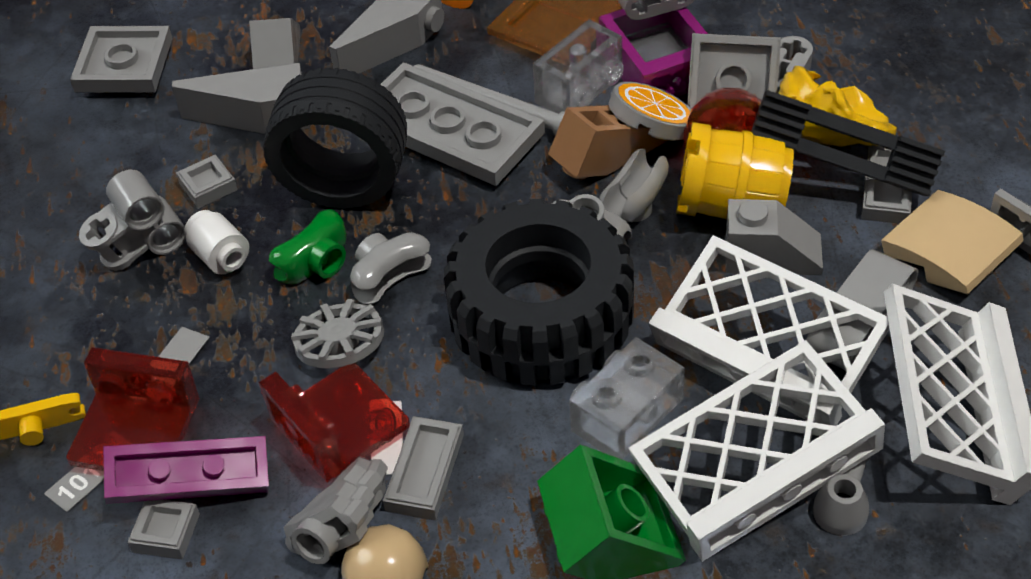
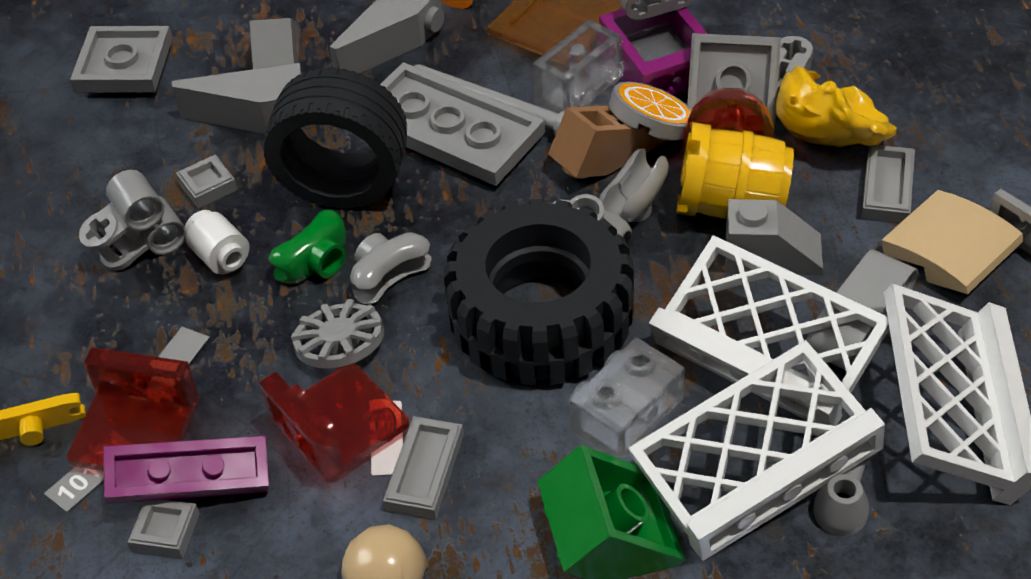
(338, 513): light grey rock -> none
(910, 164): black container -> none

